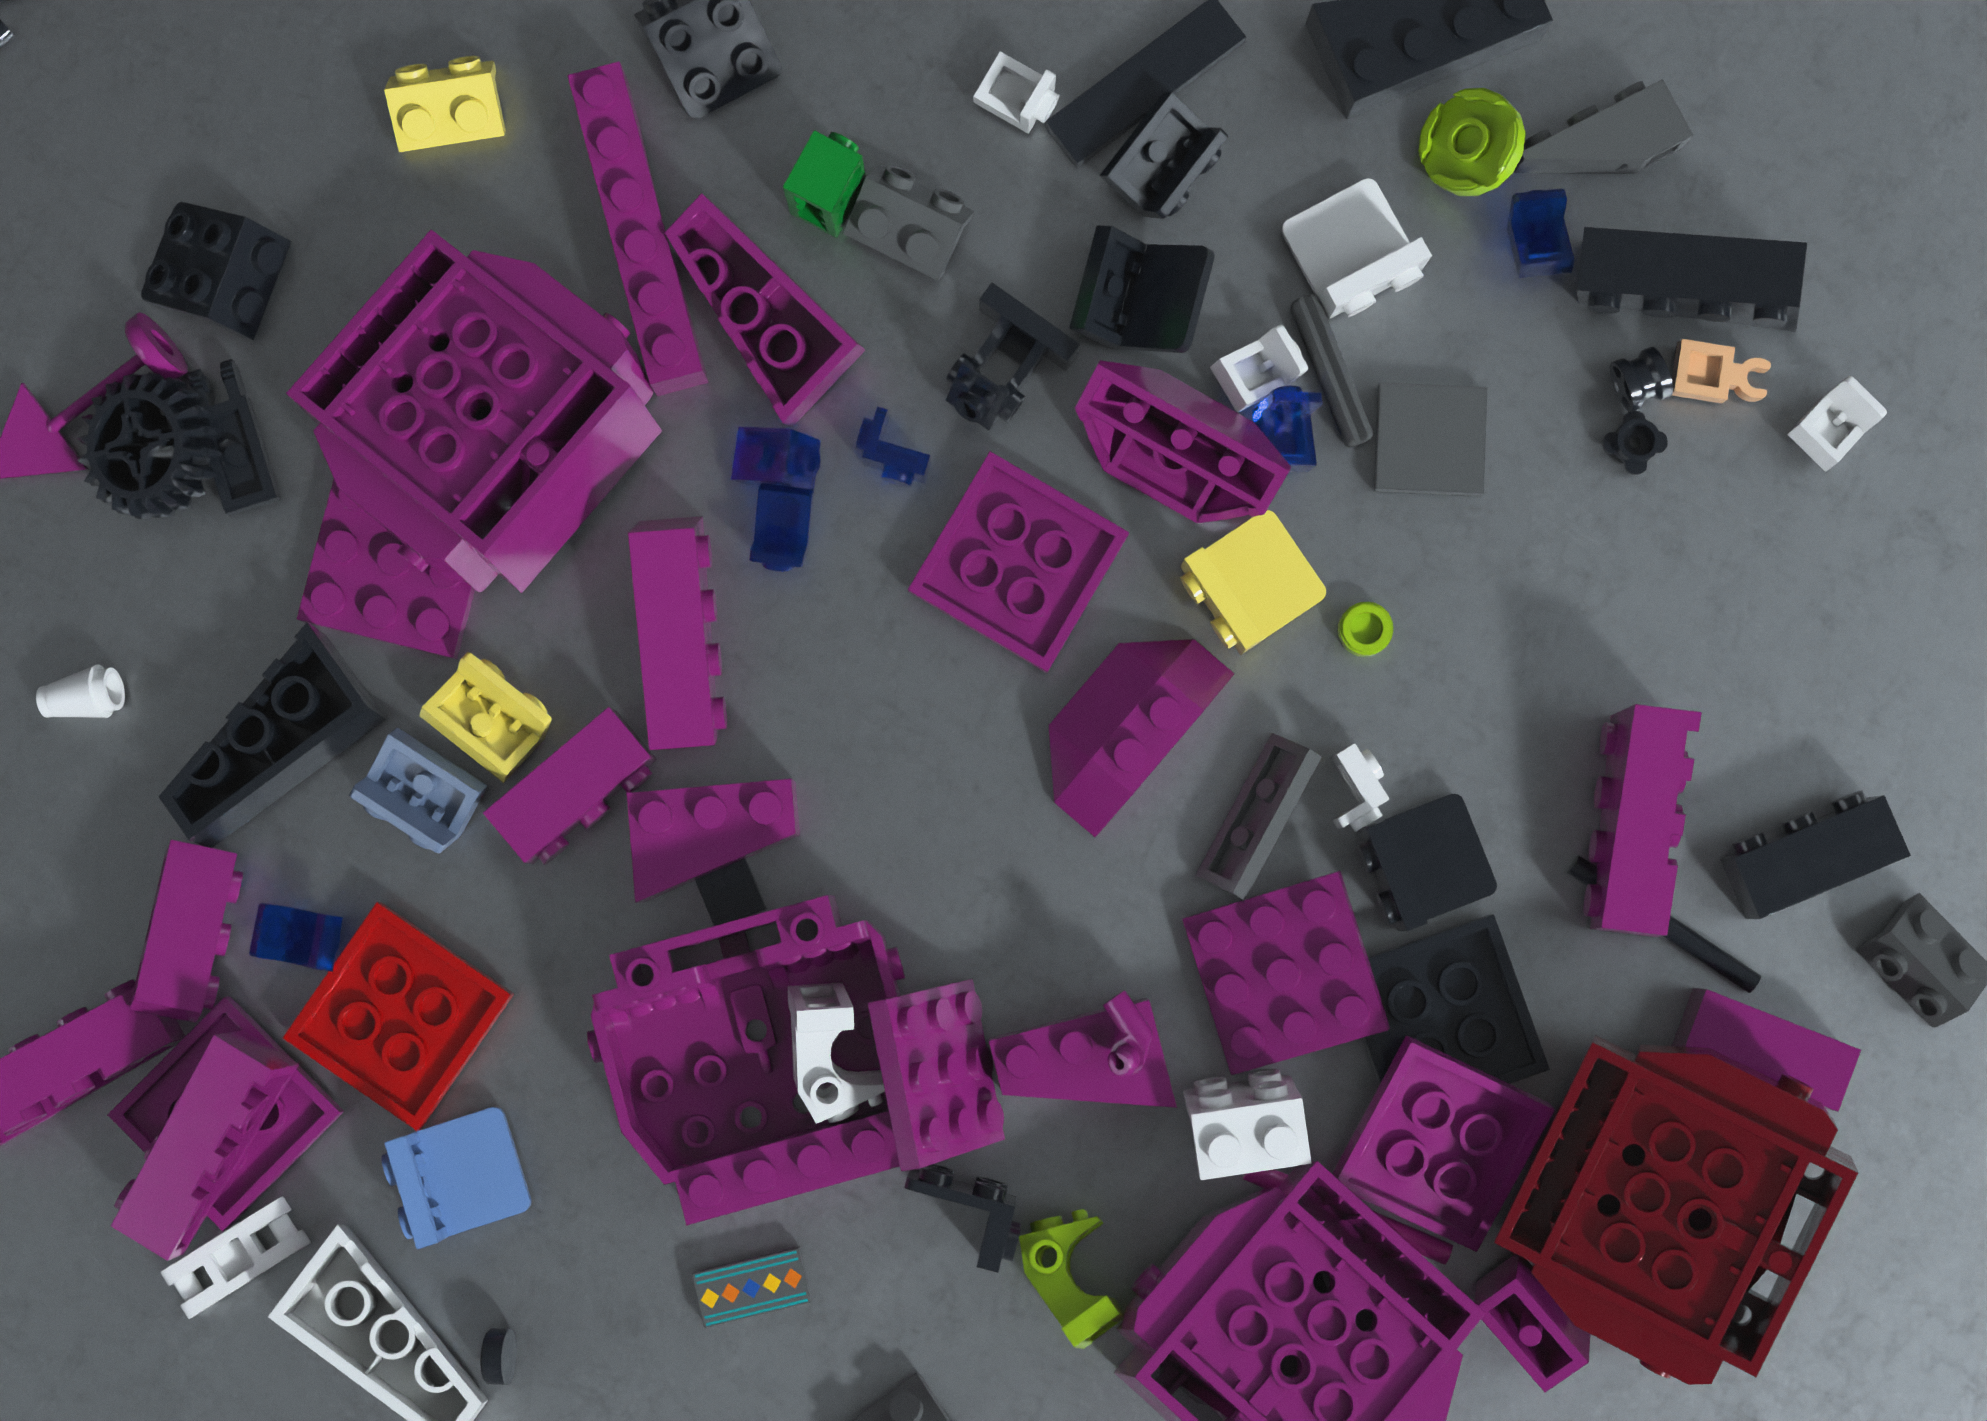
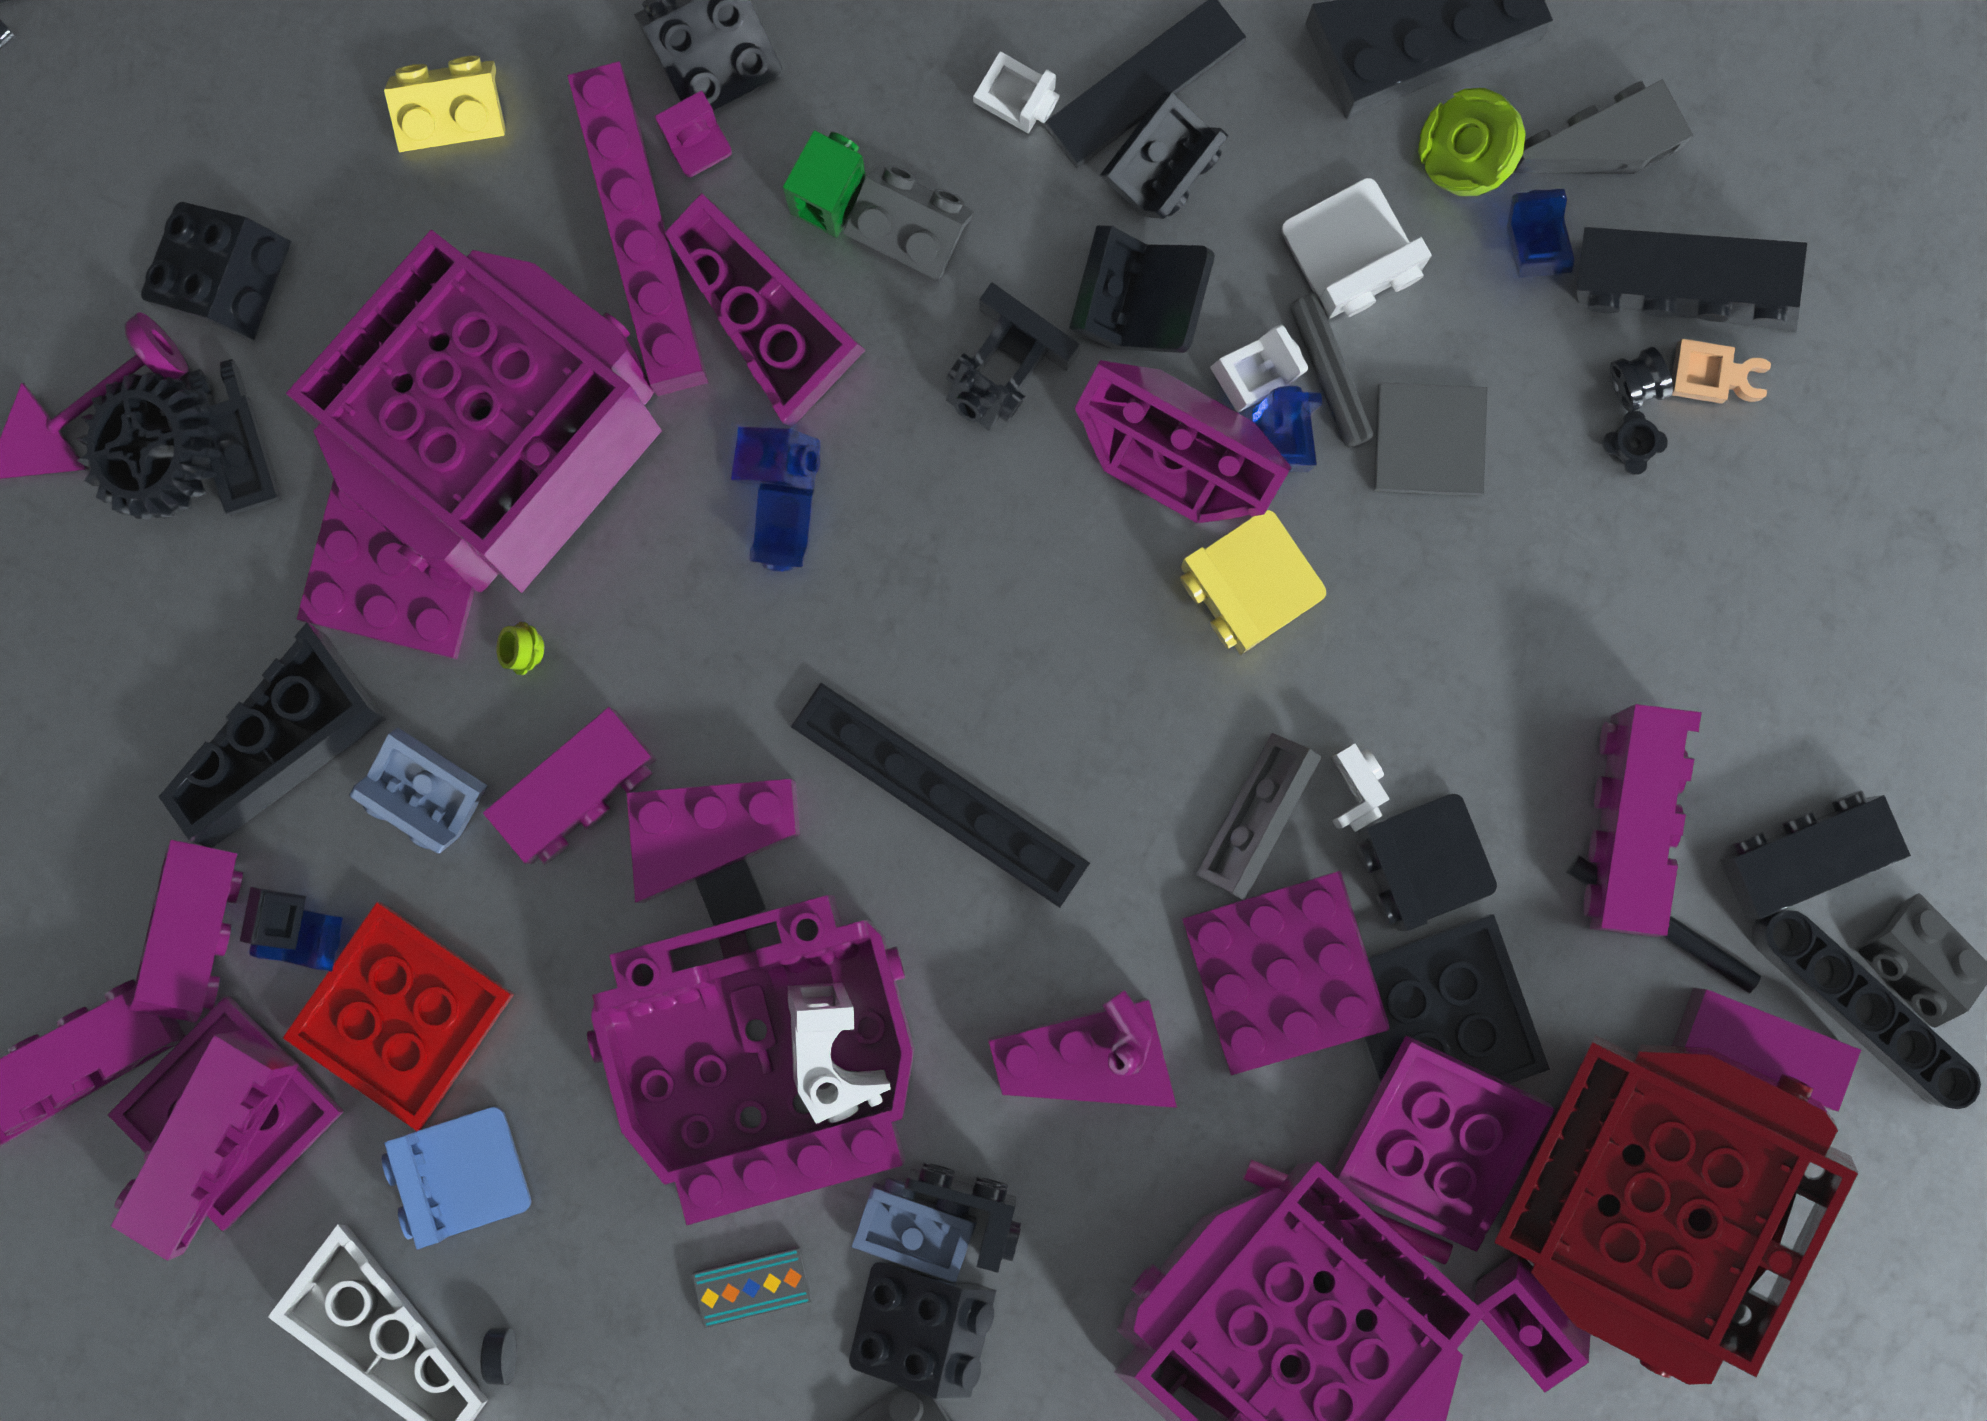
(87, 693): white cone -> none
(235, 1257): white plate -> none
(272, 918): none -> black tile
(487, 717): light yellow bracket -> none
(519, 648): none -> lime plate
(675, 632): magenta wedge -> none
(693, 134): none -> magenta bracket
(897, 463): clear blue bracket -> none
(915, 1230): none -> sand blue bracket
(922, 1332): none -> black bracket
(936, 1073): magenta plate -> none
(940, 795): none -> black tile
(1018, 562): magenta plate -> none
(1079, 1313): lime tile -> none
(1127, 723): magenta wedge -> none
(1247, 1124): white bracket -> none
(1365, 629): lime tile -> none
(1837, 422): white bracket -> none
(1890, 1015): none -> black beam

